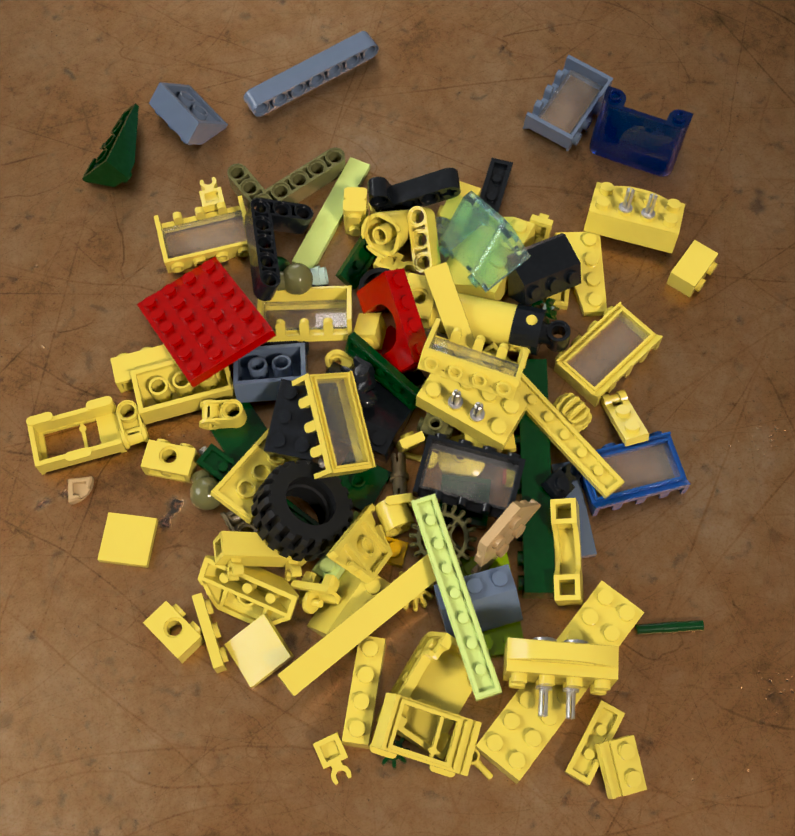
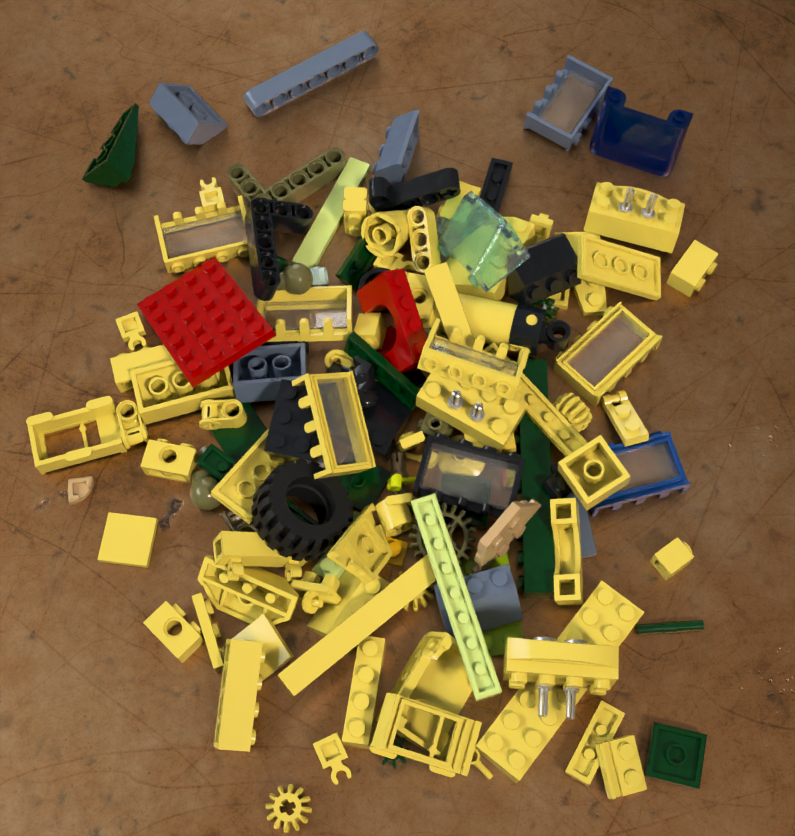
(132, 330): none -> light yellow plate
(238, 695): none -> light yellow brick
(283, 816): none -> light yellow gear
(395, 482): none -> neon yellow hand
(399, 148): none -> sand blue slope
(593, 472): none -> light yellow brick
(619, 267): none -> light yellow tile
(672, 558): none -> light yellow brick
(675, 755): none -> dark green plate

